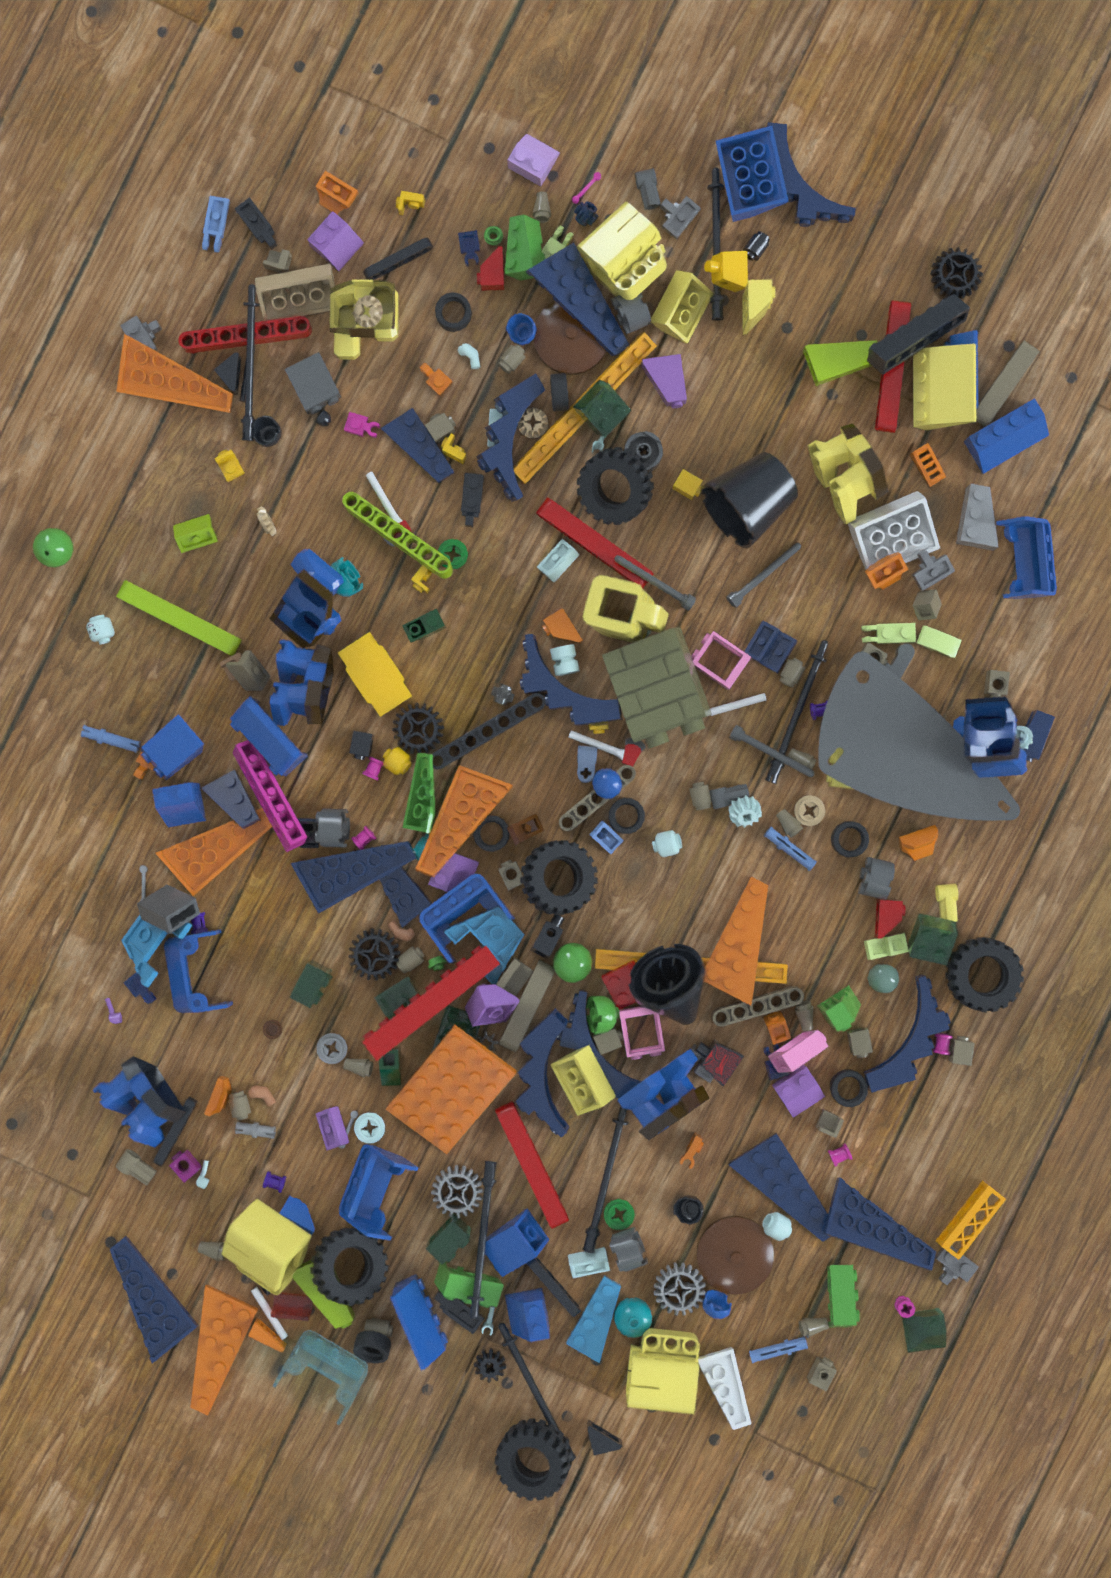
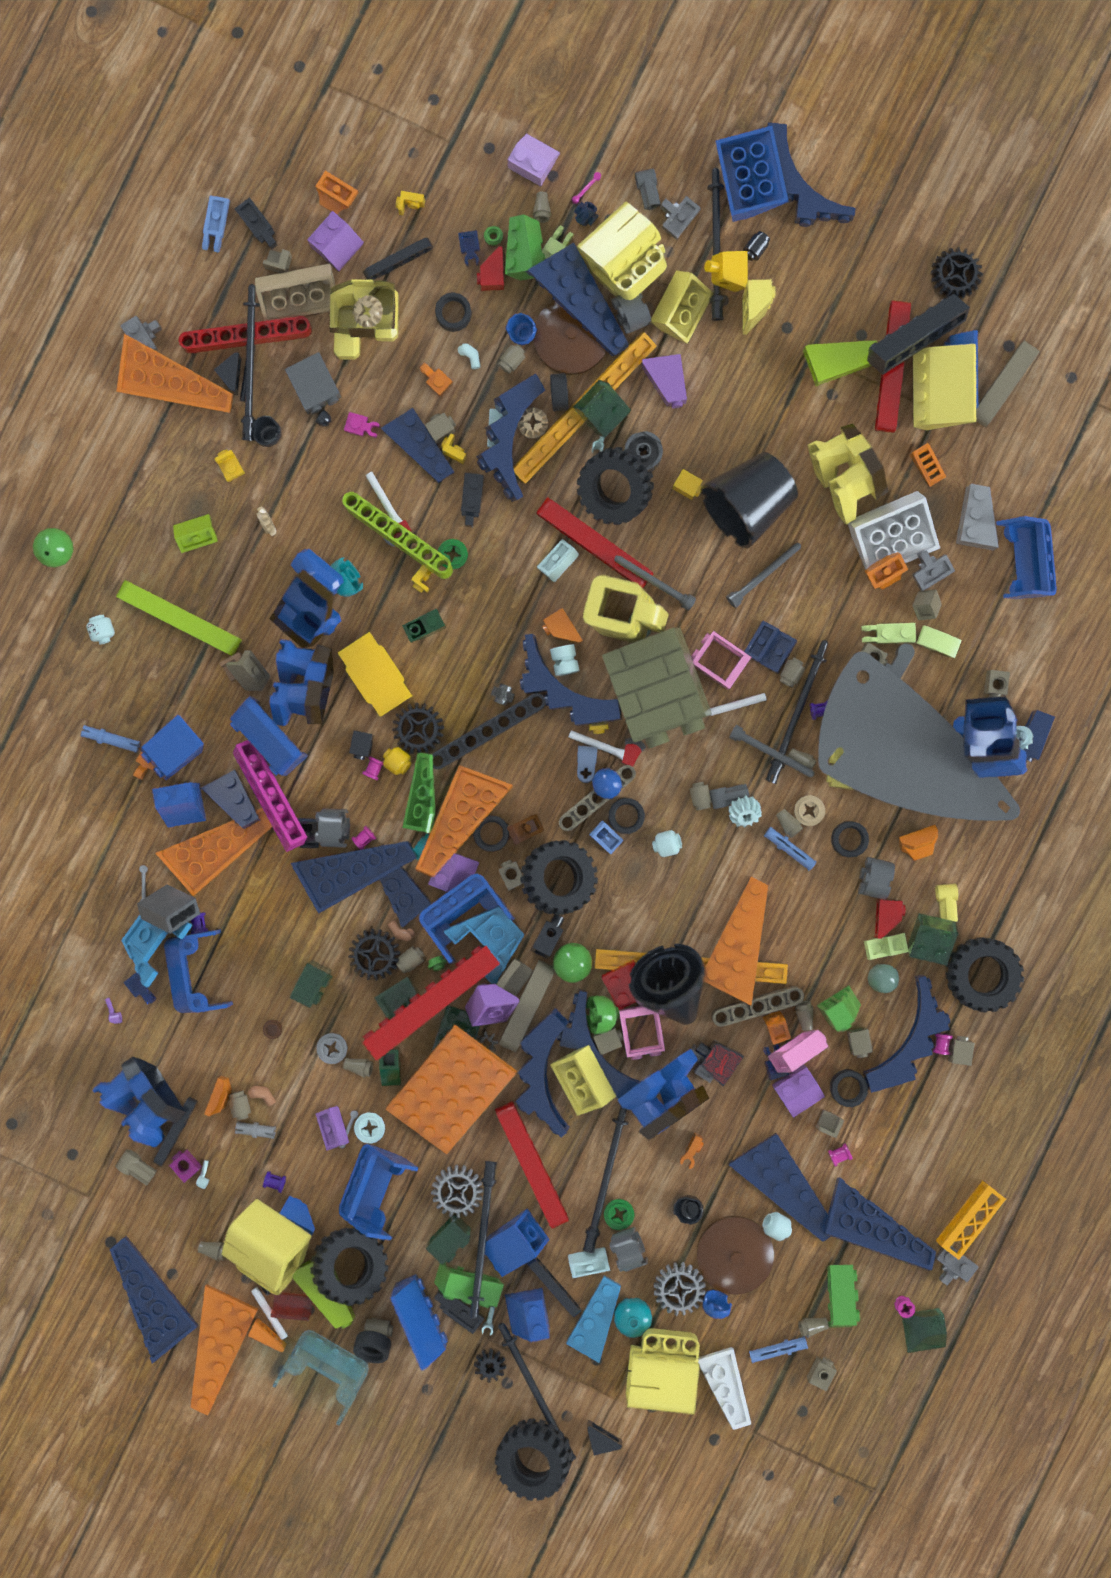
(1007, 436): blue slope -> none

